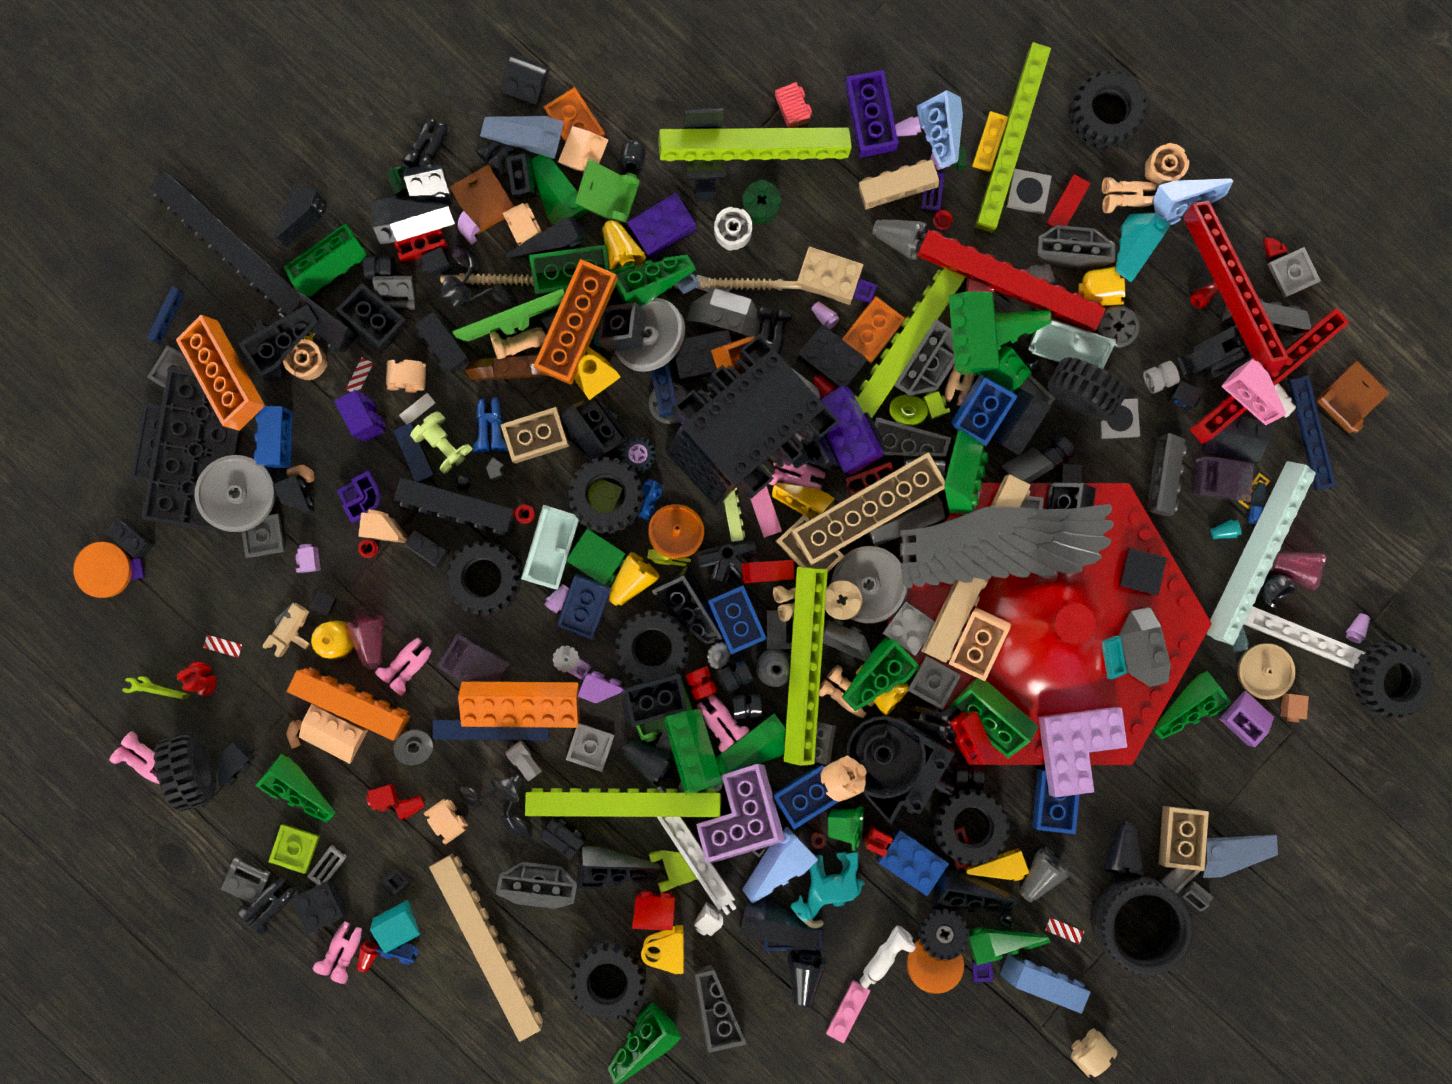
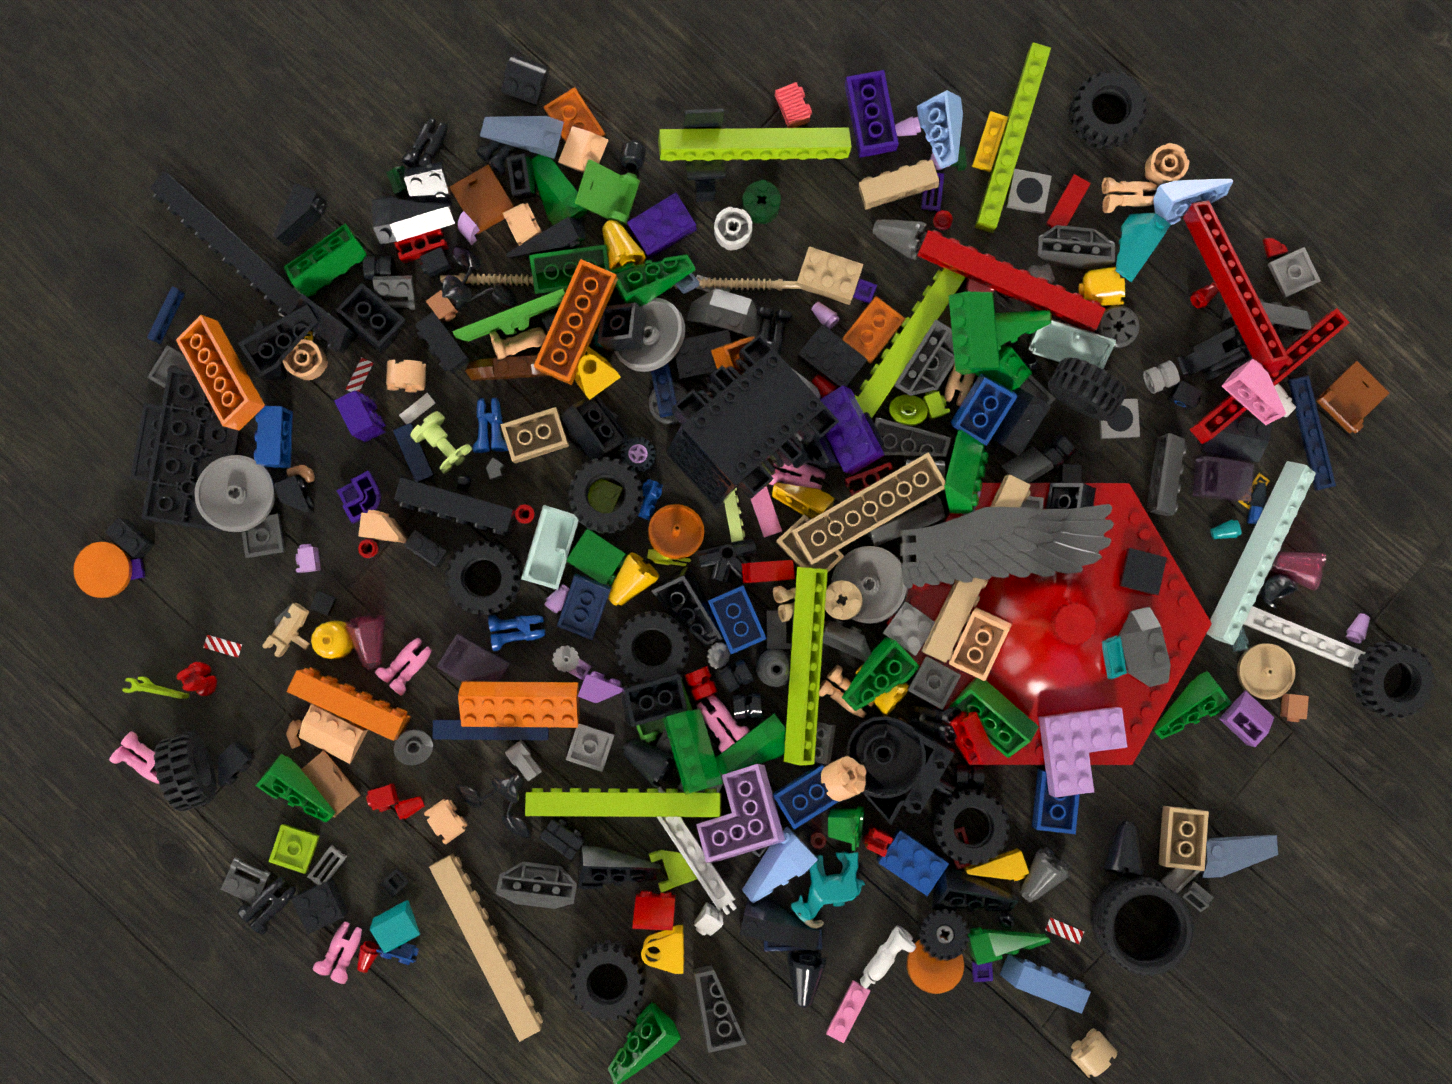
(334, 790): none -> medium nougat door
(442, 307): none -> nougat brick
(521, 622): none -> blue piece

